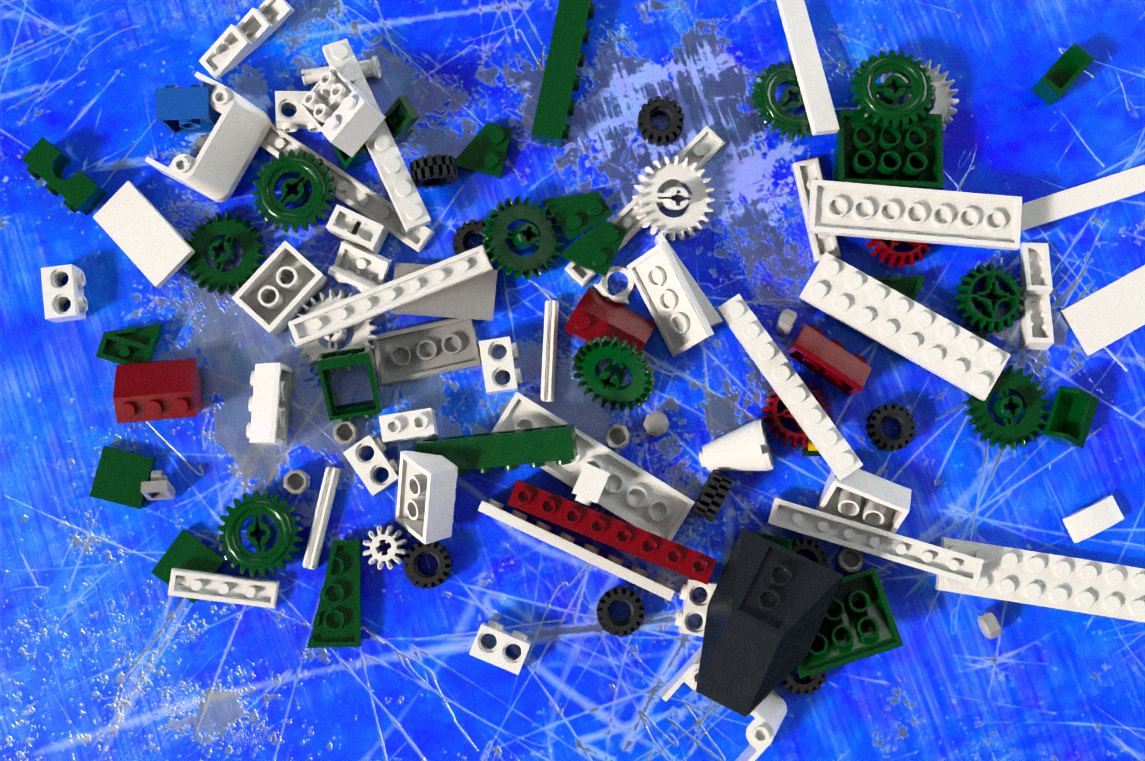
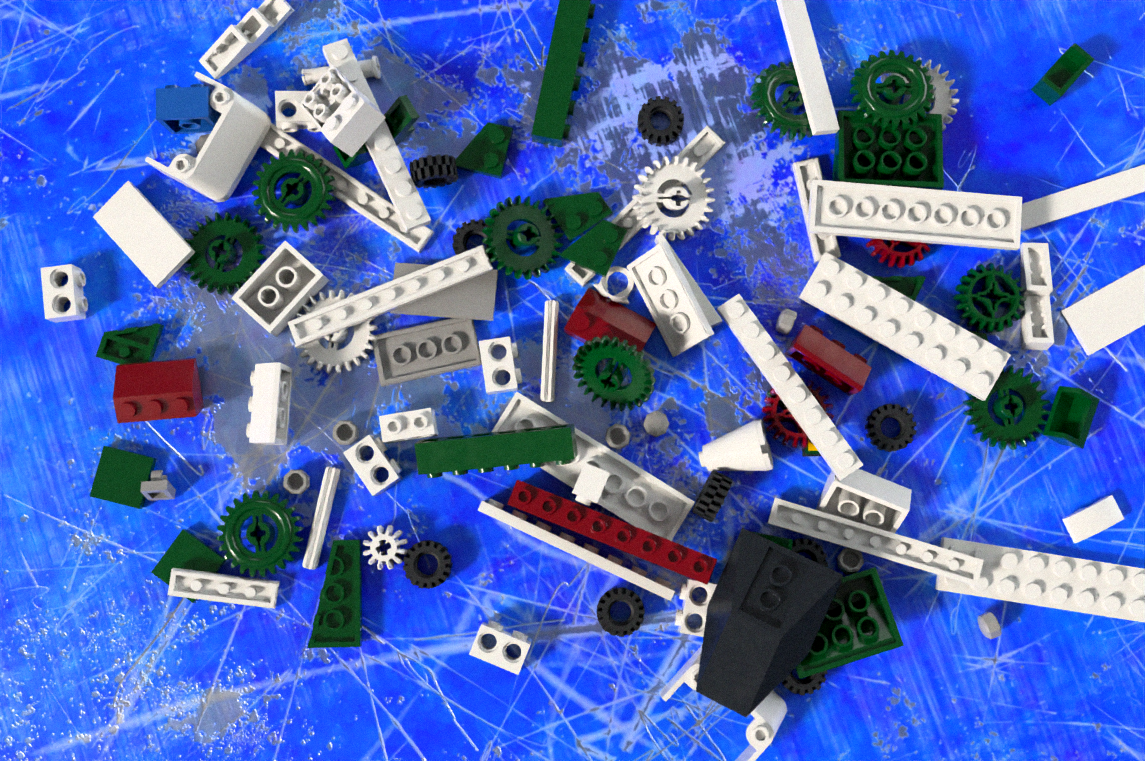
(48, 163): dark green arch -> none
(343, 359): dark green window -> none
(357, 229): white brick -> none
(359, 267): white bracket -> none
(426, 495): white slope -> none

